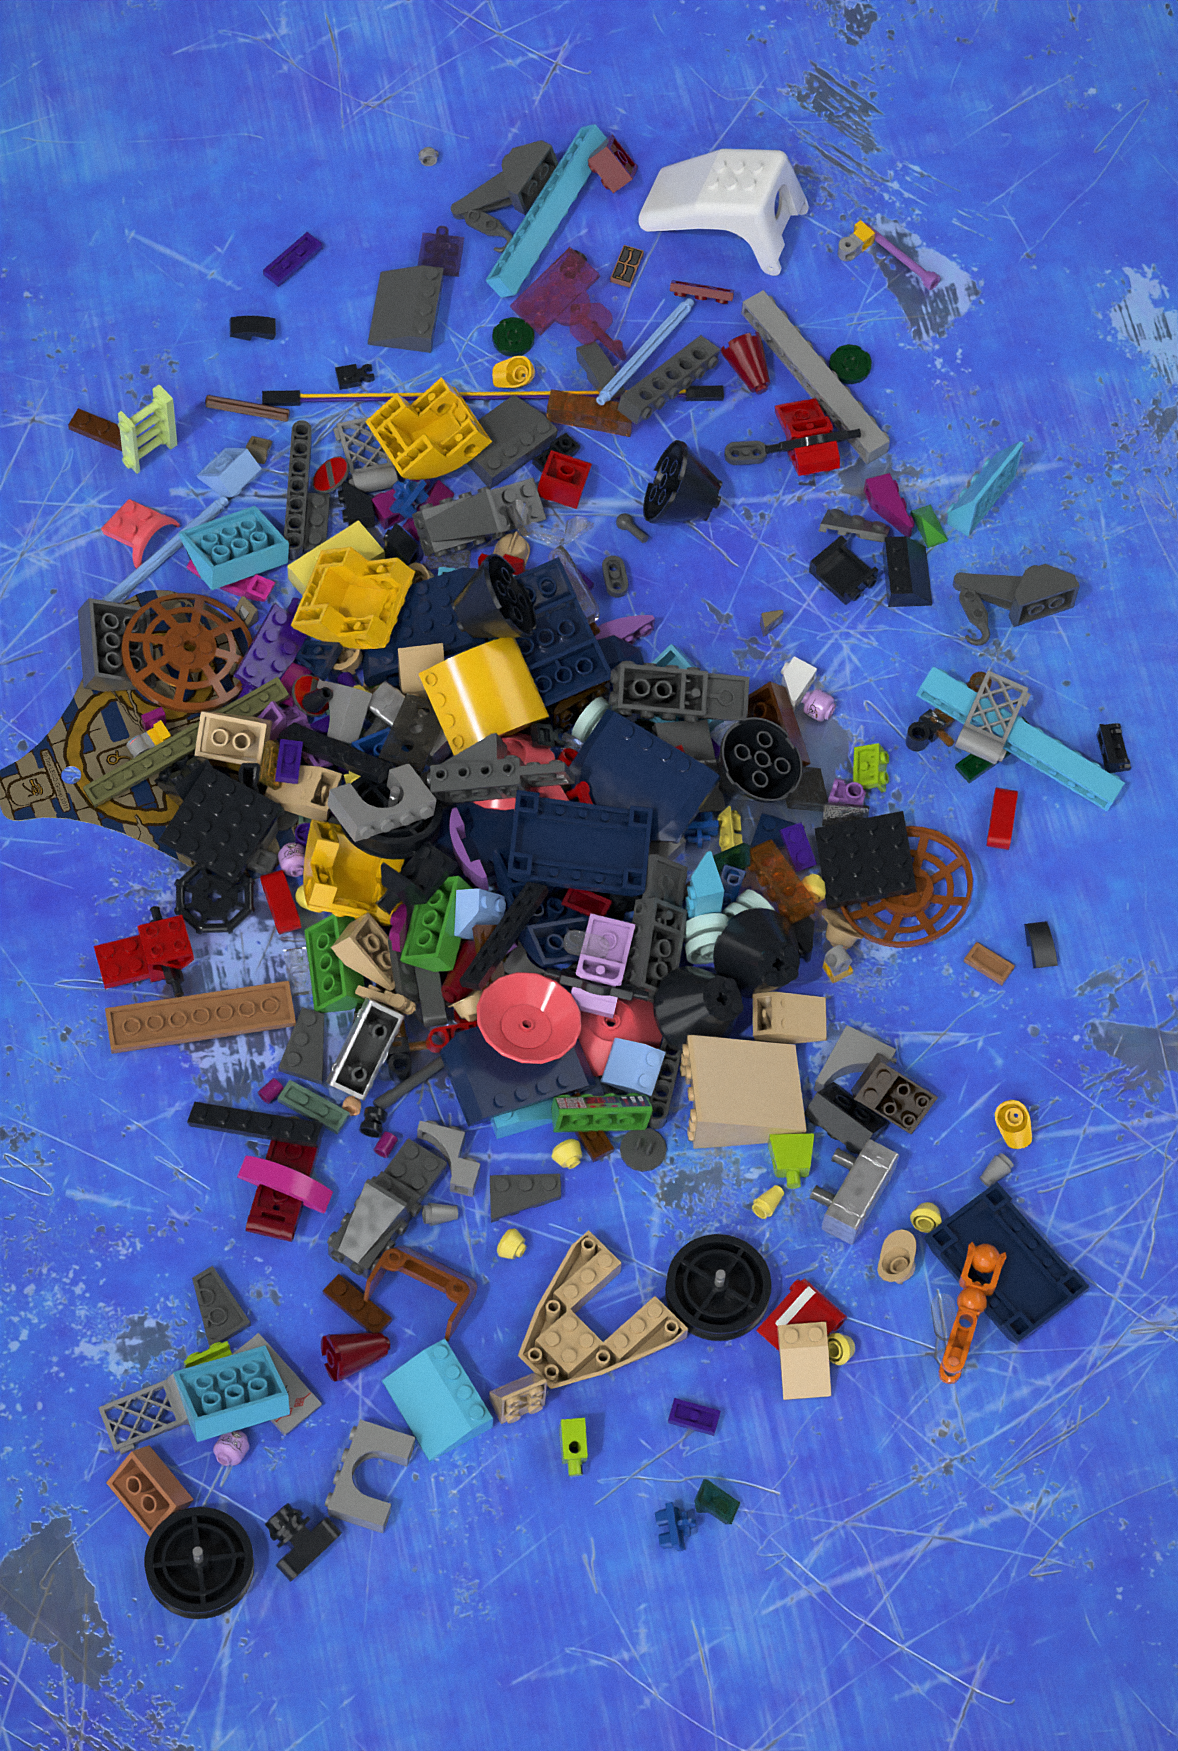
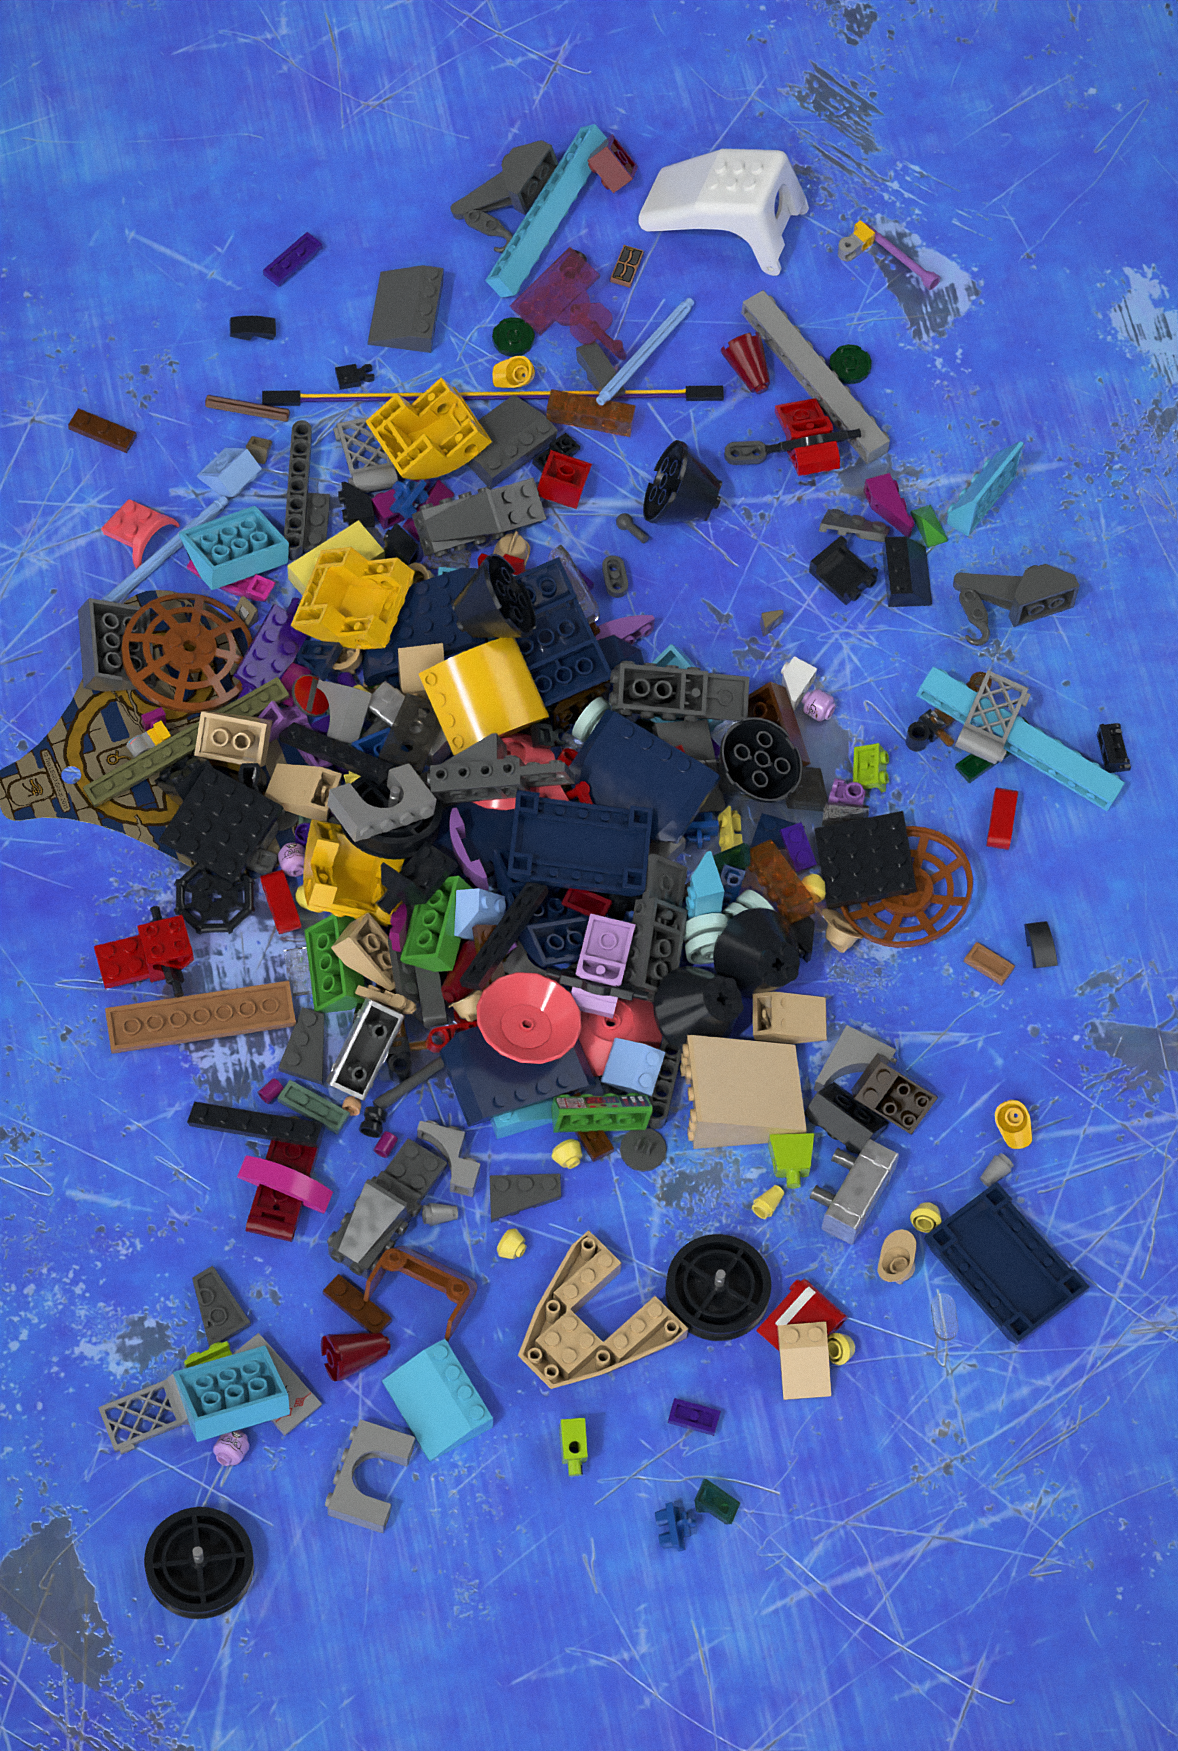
(148, 1488): nougat slope -> none
(163, 430): yellowish green fence -> none
(269, 765): clear yellow plate -> none
(288, 761): dark purple plate -> none
(304, 1544): black beam -> none
(316, 699): black cone -> none
(331, 475): red piece -> none
(428, 156): light grey plate -> none
(442, 251): clear purple plate -> none
(519, 1398): tan slope -> none
(521, 517): clear slope -> none
(581, 942): clear tile -> none
(669, 380): dark grey brick -> none
(701, 291): dark red plate -> none
(837, 963): light grey leg -> none
(971, 1304): orange piece -> none

